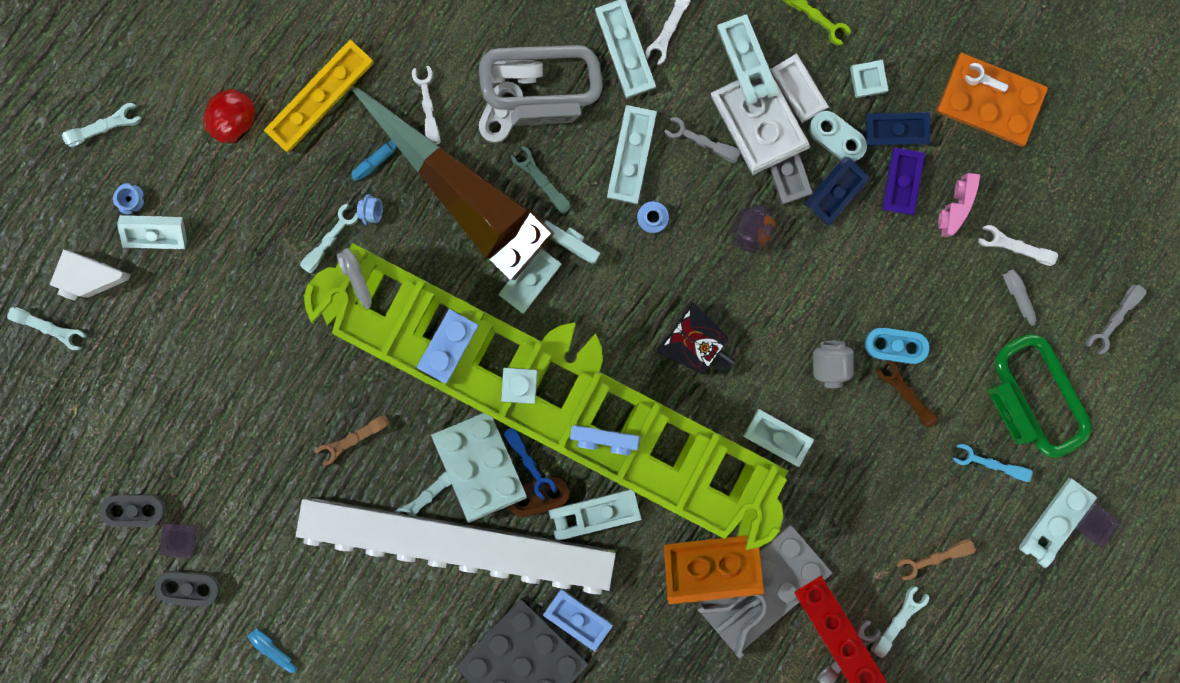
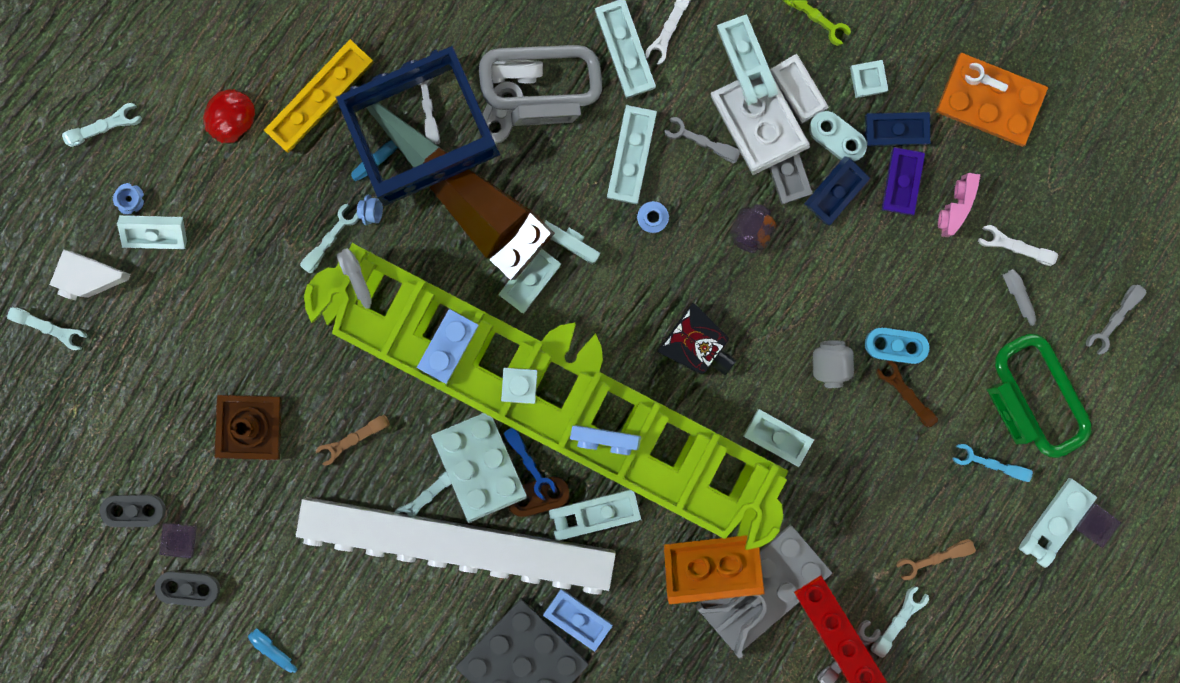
(248, 427): none -> reddish brown plate
(435, 170): none -> dark blue window
(542, 181): sand green piece -> none

